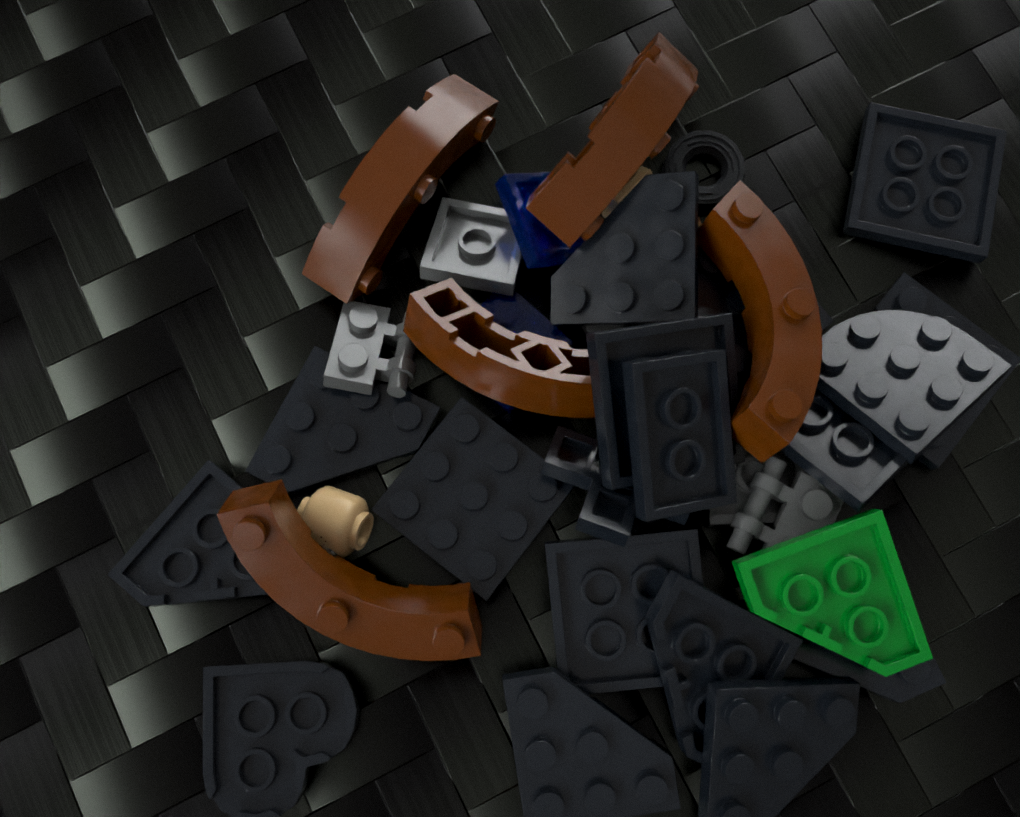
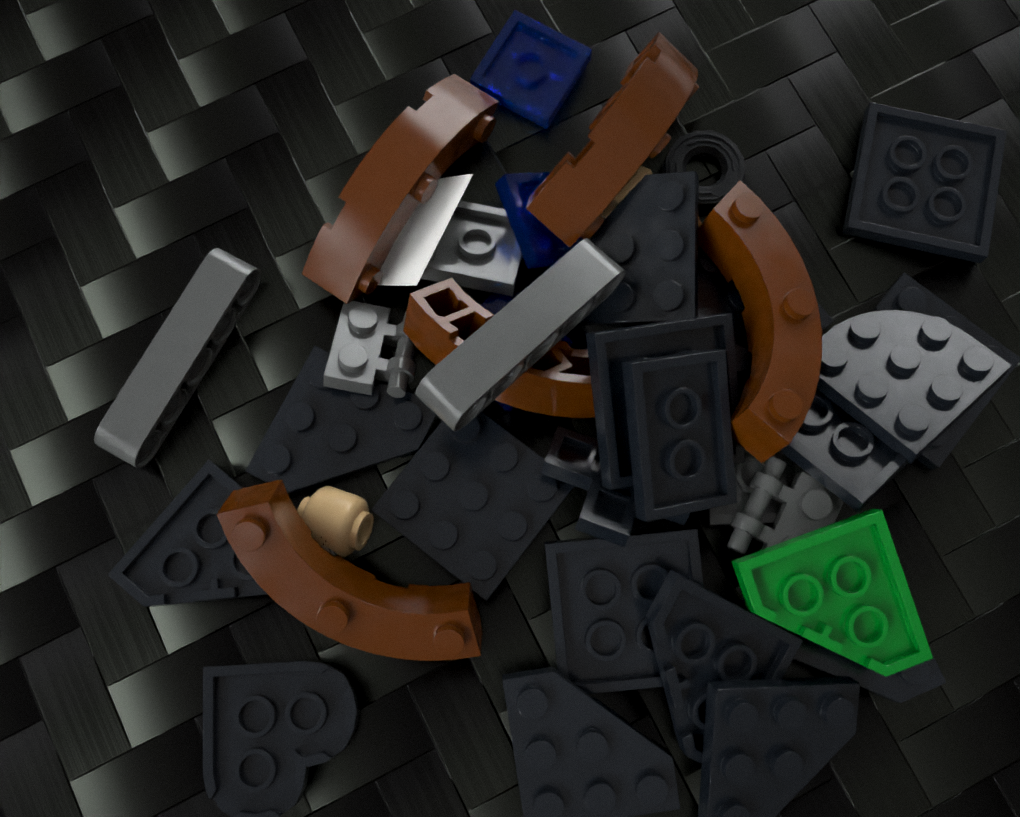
(178, 358): none -> dark grey beam
(422, 233): none -> white sticker
(519, 335): none -> dark grey beam
(531, 68): none -> clear blue plate

